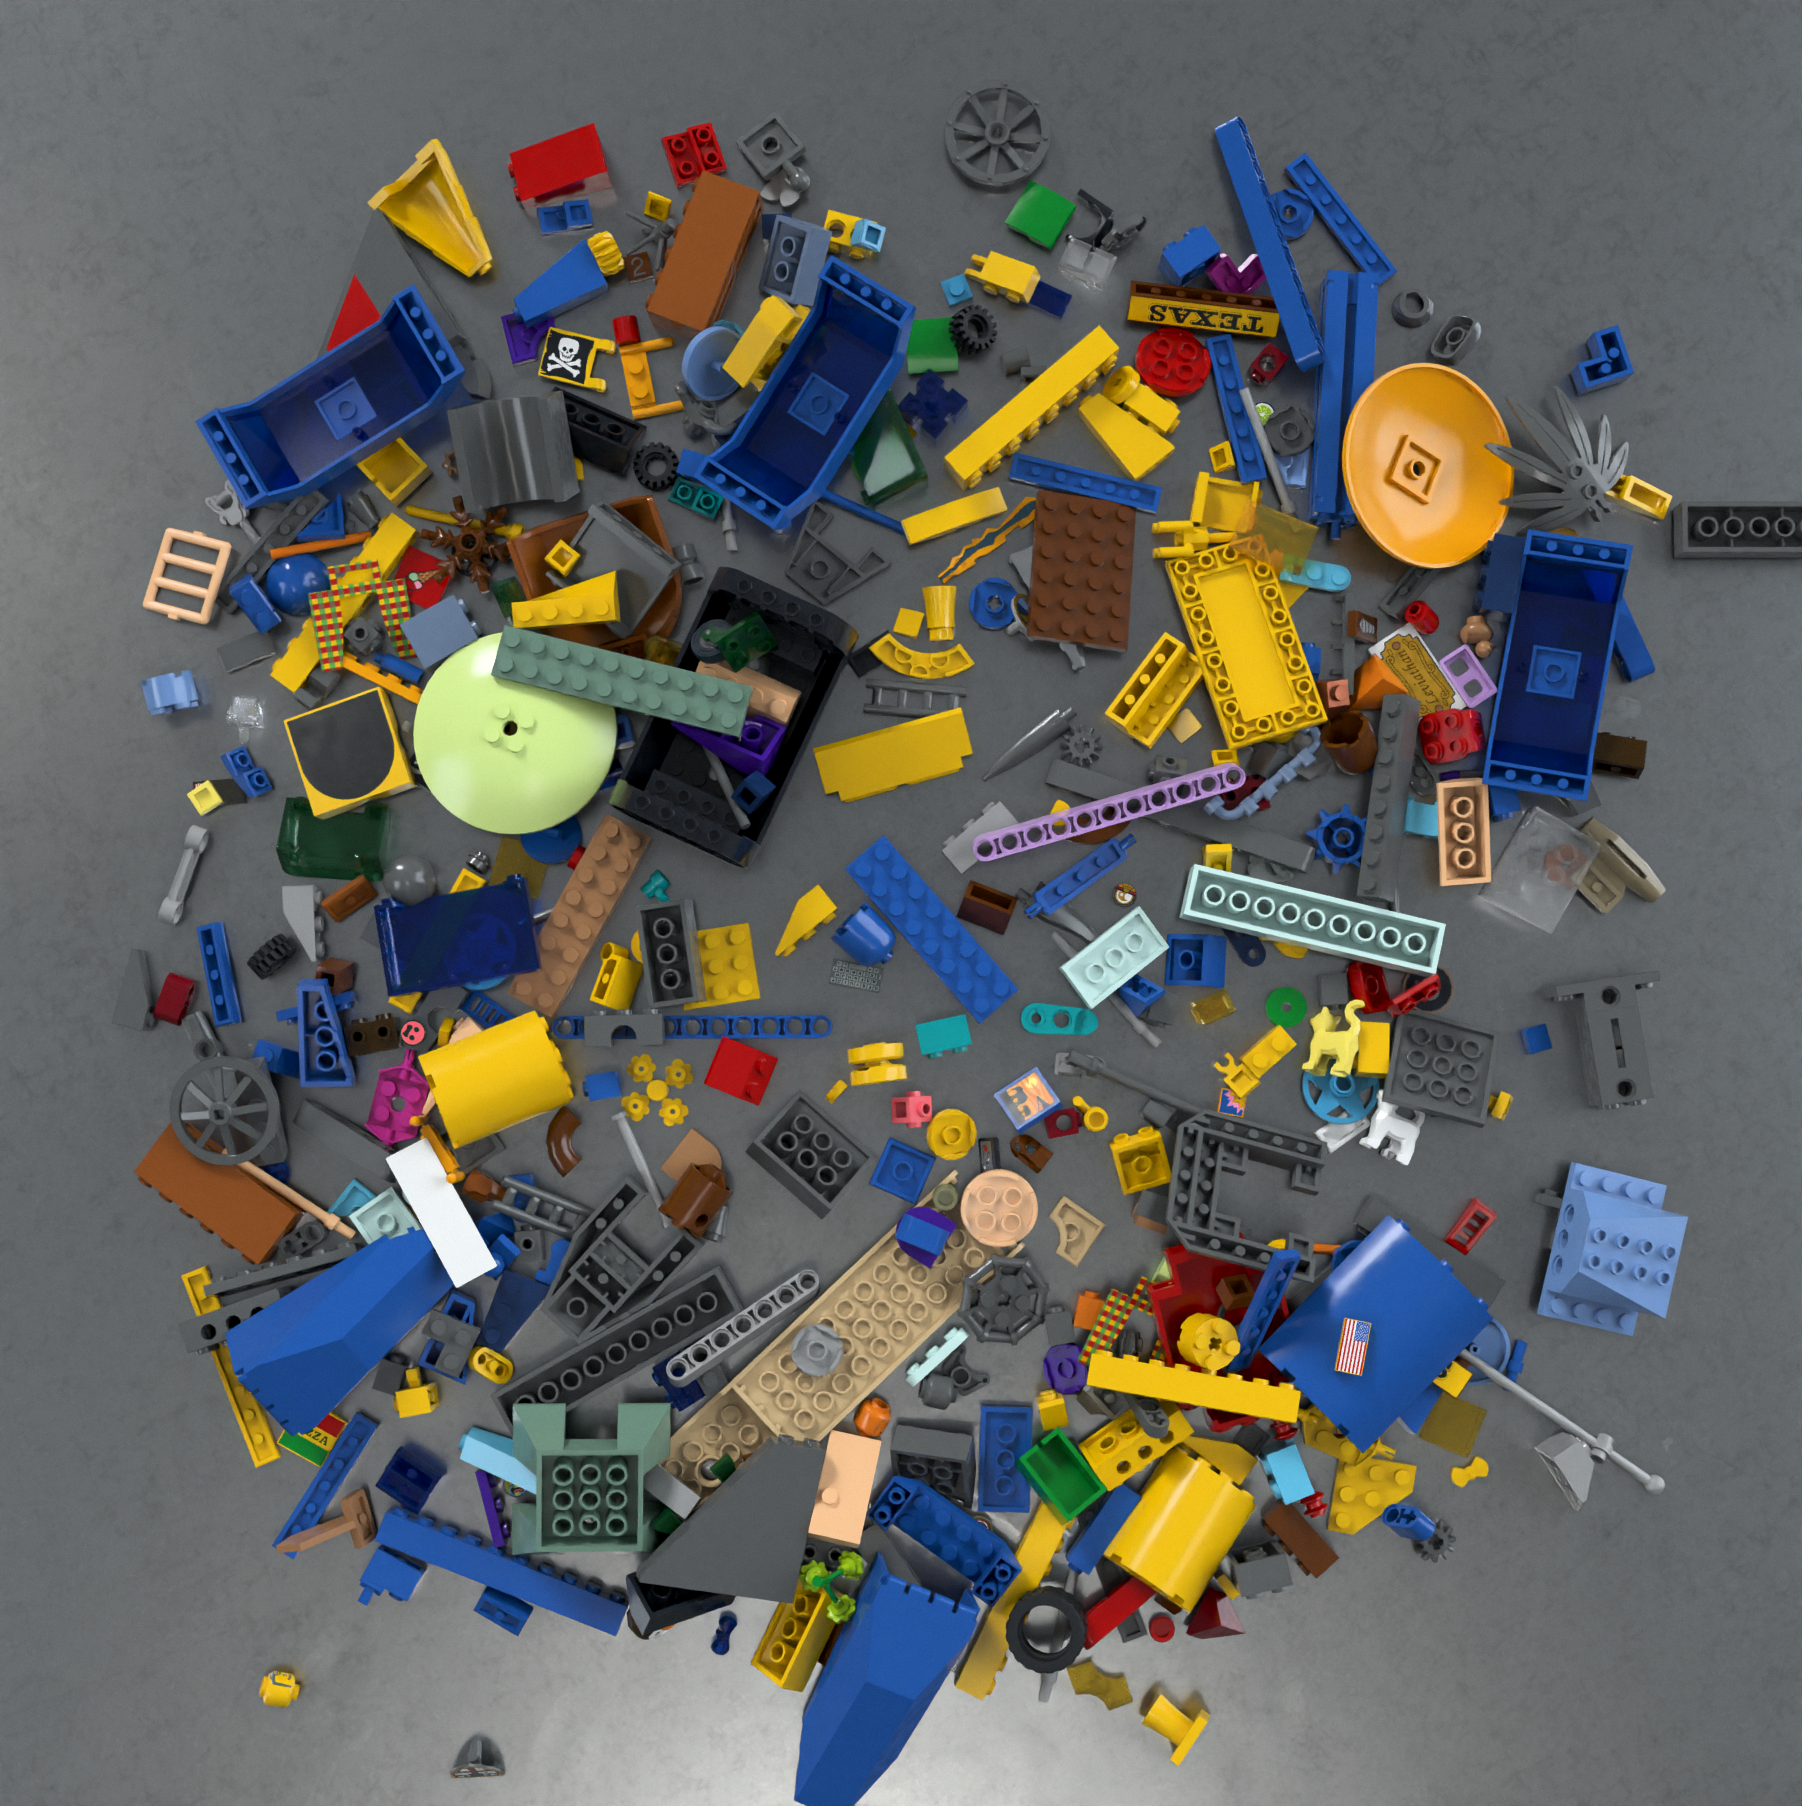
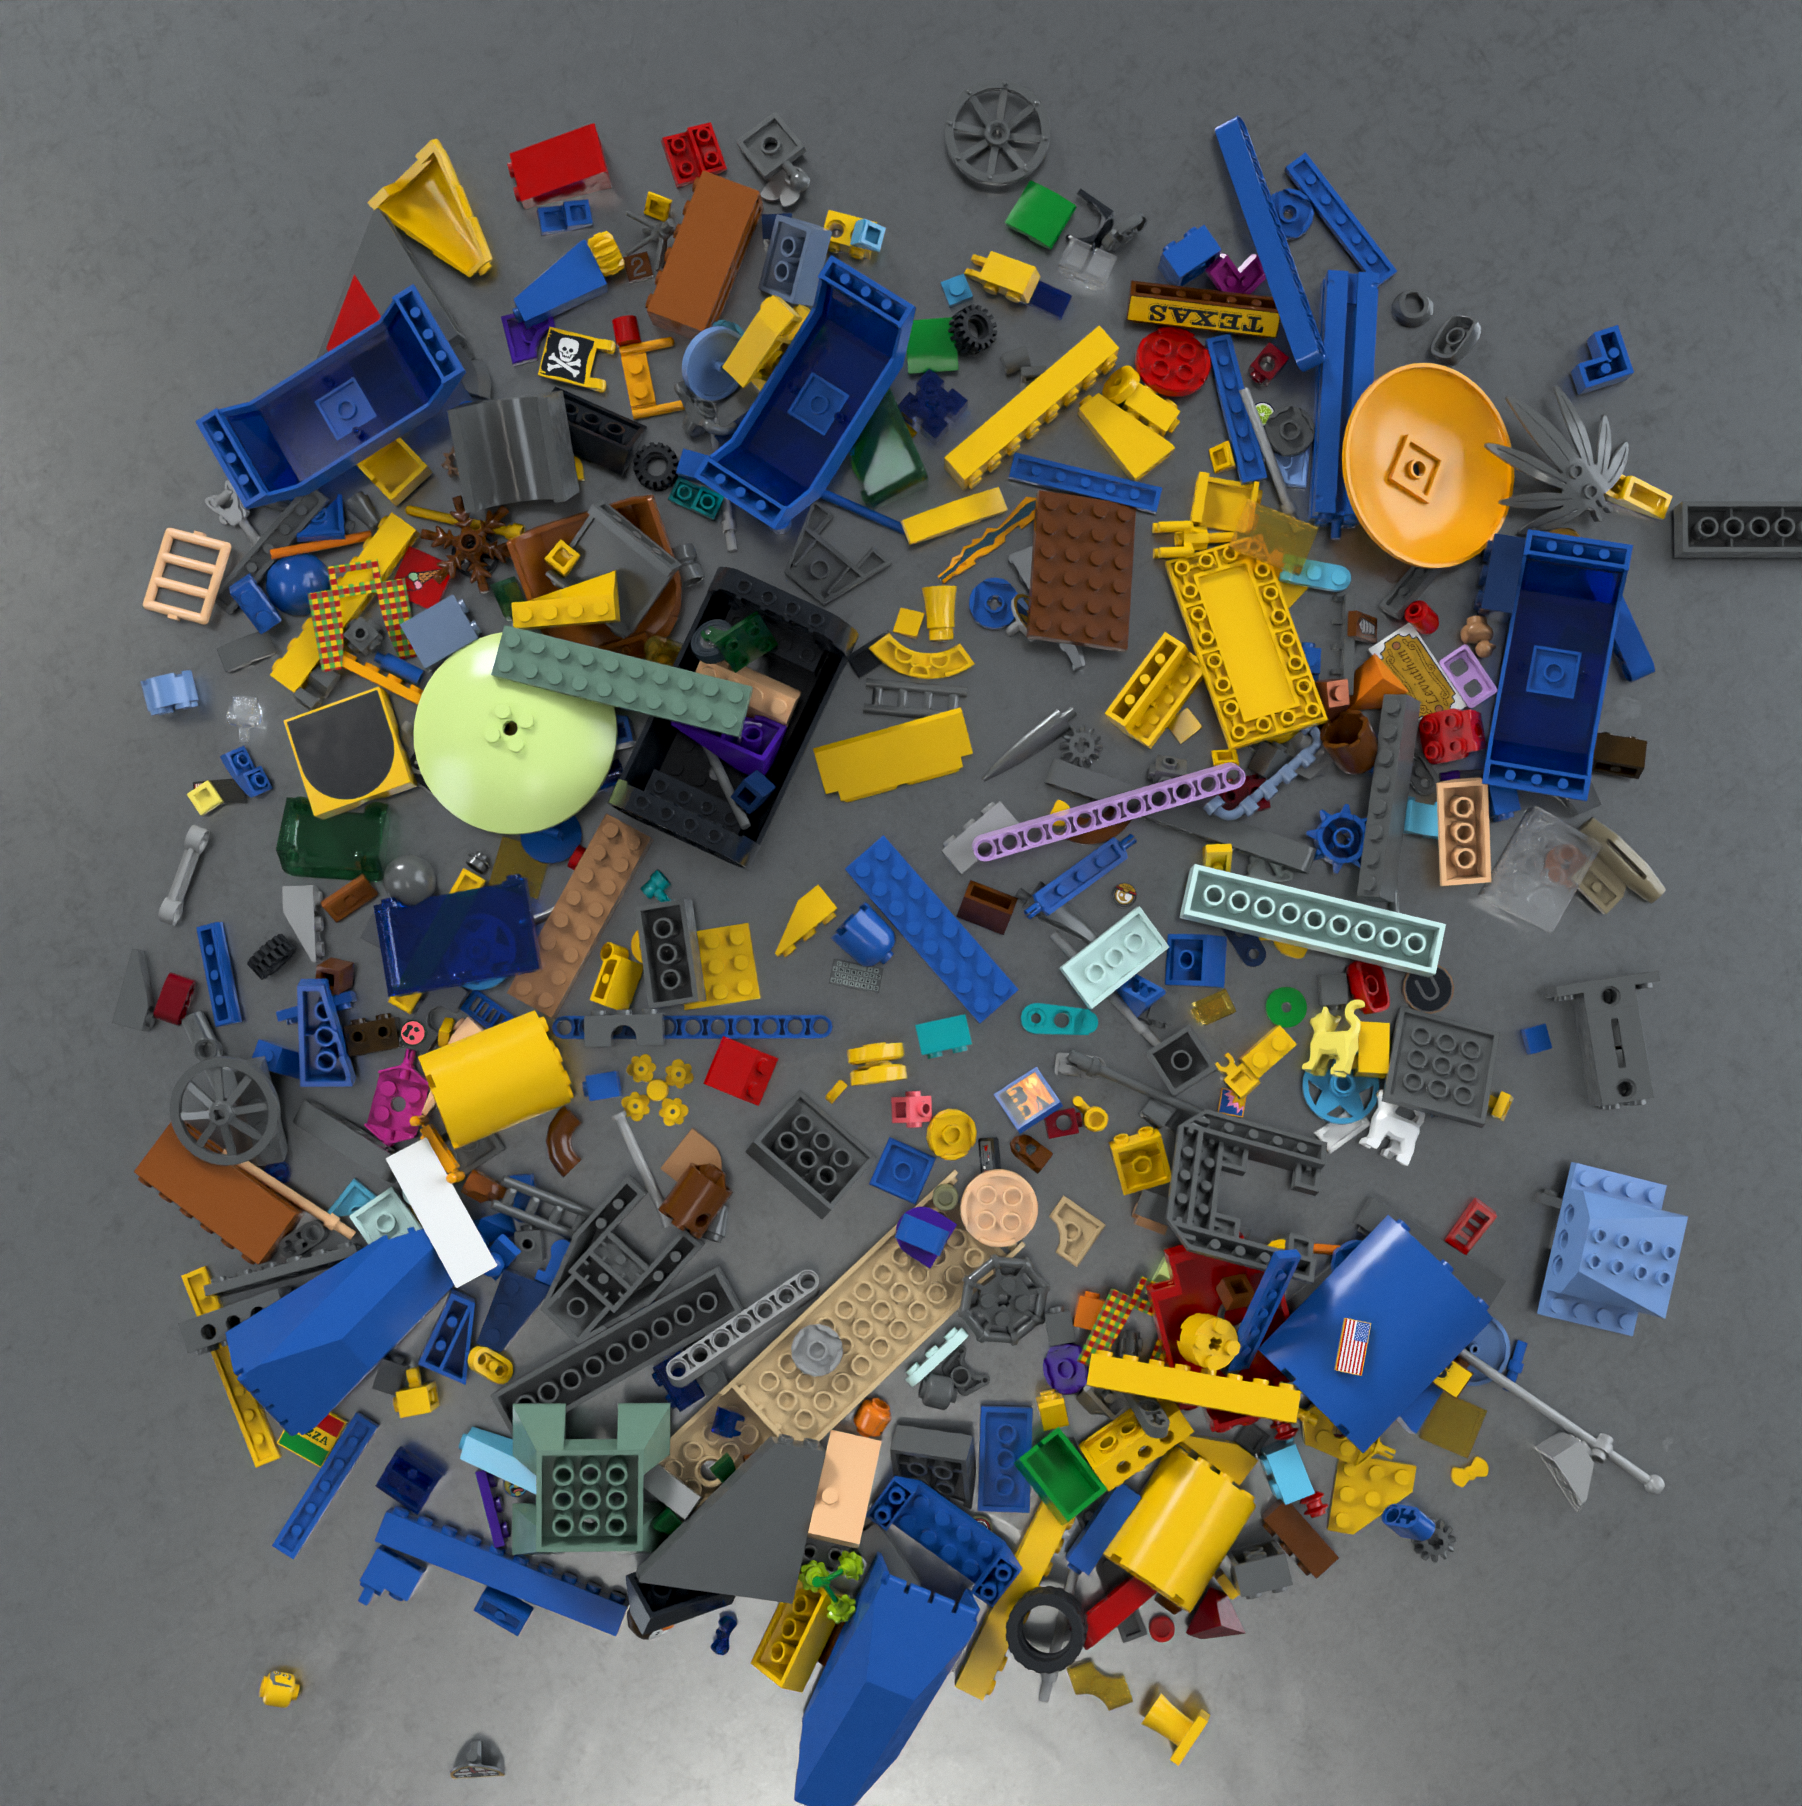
(356, 1519): medium nougat piece -> none
(457, 1340): dark grey plate -> none
(725, 1422): none -> clear blue tile
(1182, 1060): none -> dark grey brick
(1419, 992): red slope -> none

